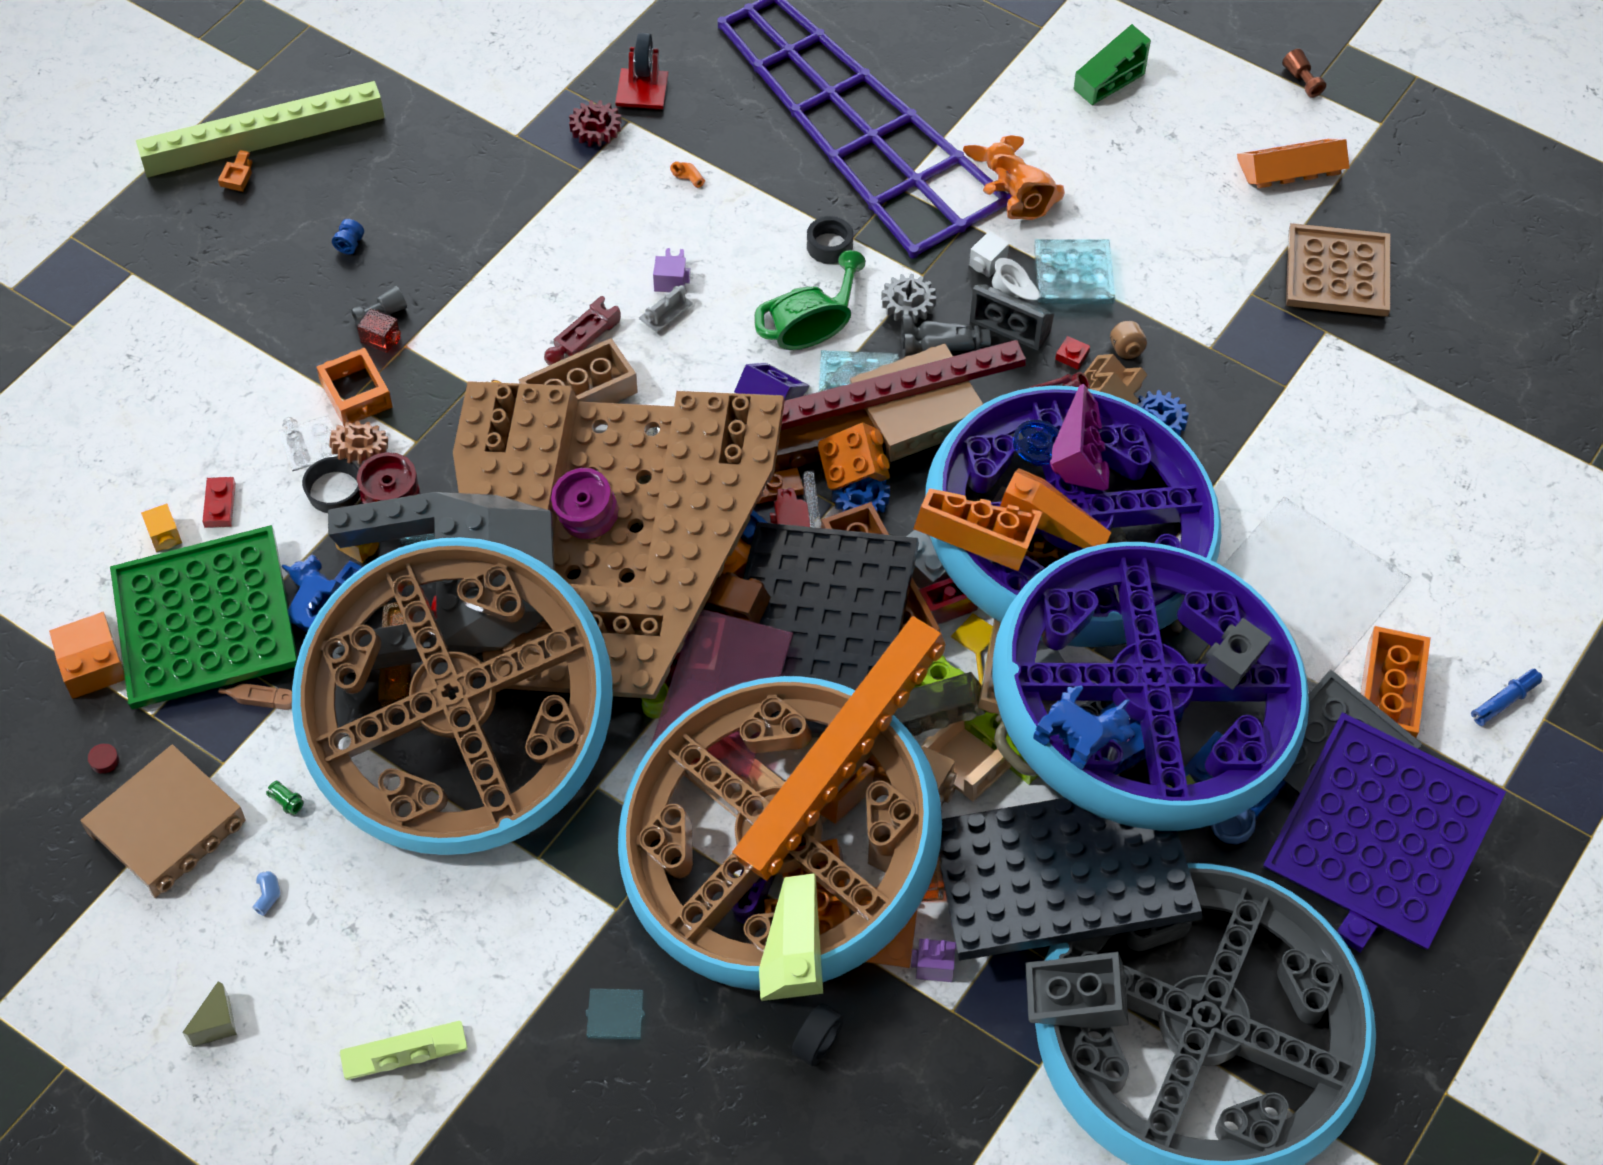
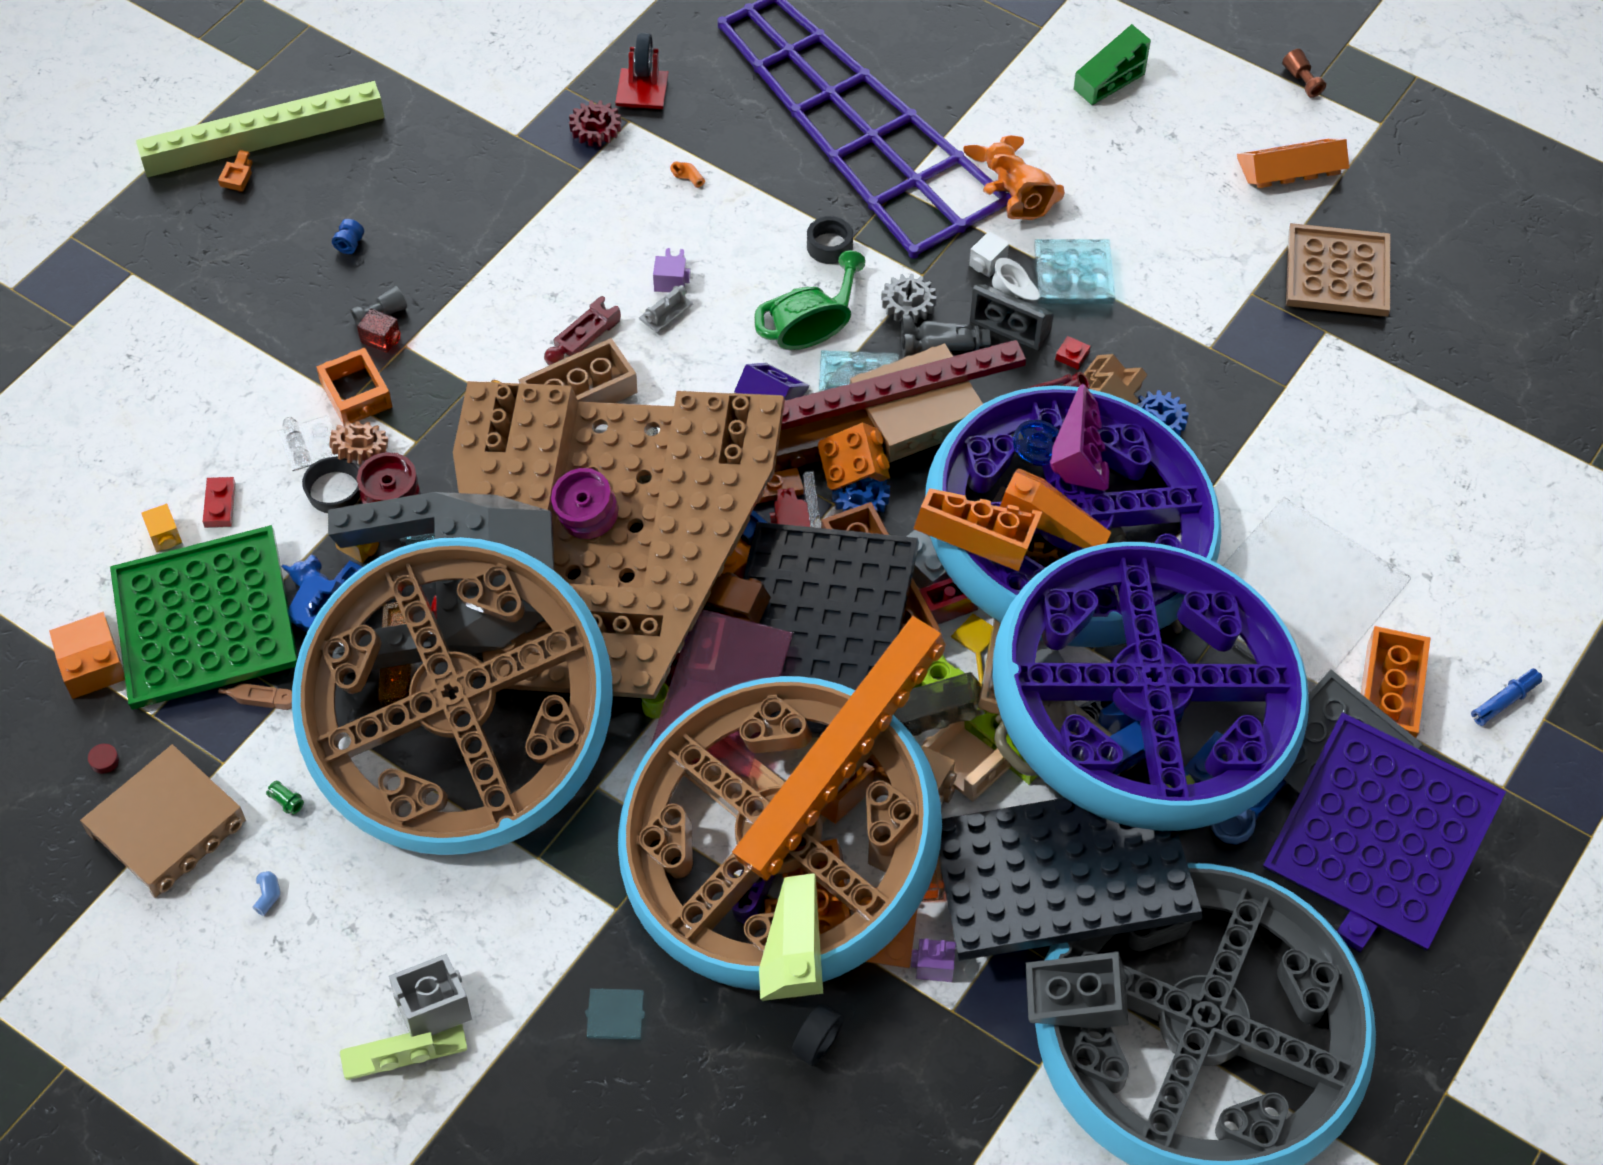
(212, 1019): olive slope -> none
(430, 996): none -> light grey brick
(1081, 729): blue animal -> none
(1128, 339): medium nougat head -> none
(1232, 666): dark grey brick -> none

